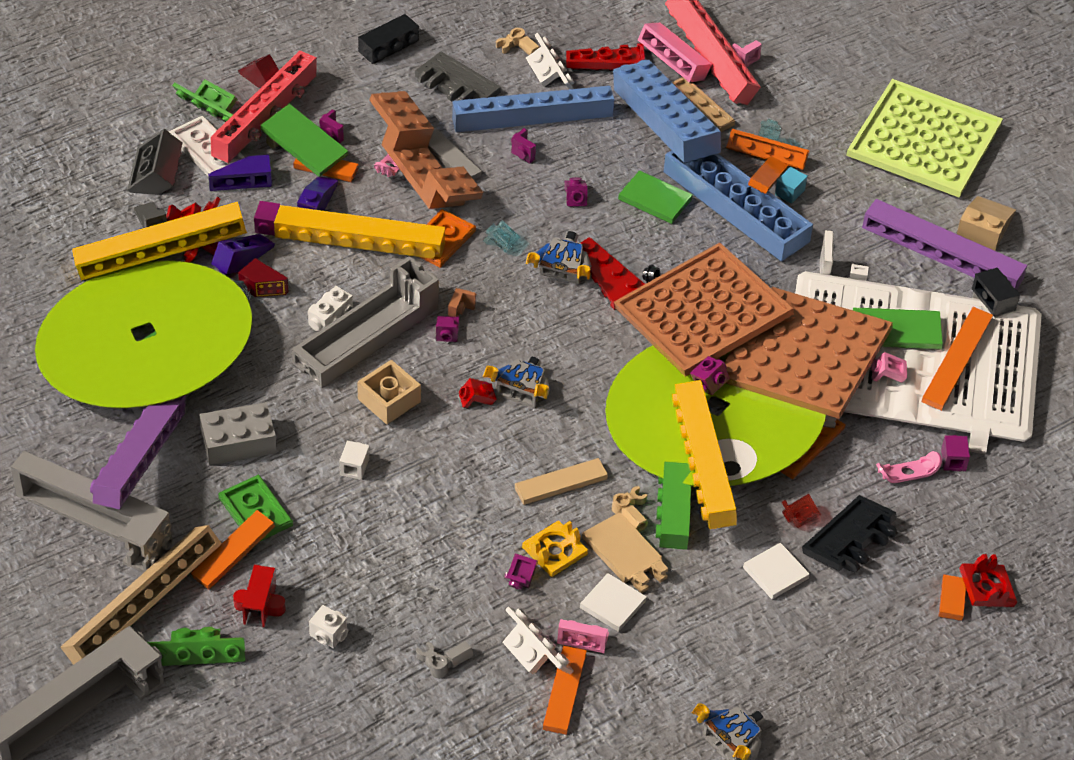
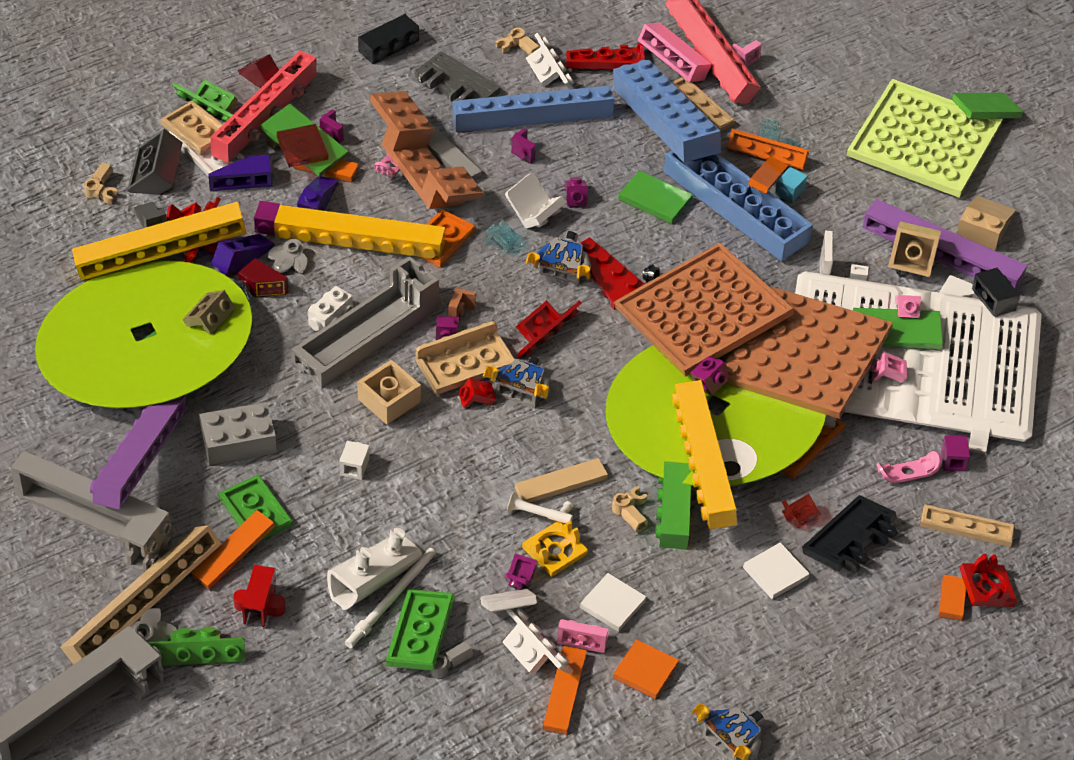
(95, 186): none -> tan bar
(153, 627): none -> light grey plate
(192, 126): none -> tan tile
(210, 311): none -> dark tan bracket
(287, 258): none -> light grey plate
(302, 145): none -> clear red tile
(328, 626): white brick -> none
(364, 626): none -> white bar
(371, 569): none -> white piece
(420, 630): none -> bright green tile
(462, 356): none -> tan bracket
(508, 600): none -> white tile
(532, 202): none -> white bracket
(540, 323): none -> red bracket
(562, 516): none -> white piece
(625, 551): tan tile -> none
(646, 669): none -> orange tile
(908, 305): none -> bright pink bracket
(914, 249): none -> tan brick
(957, 287): none -> white tile
(957, 358): orange tile -> none
(967, 525): none -> tan tile
(987, 105): none -> bright green tile

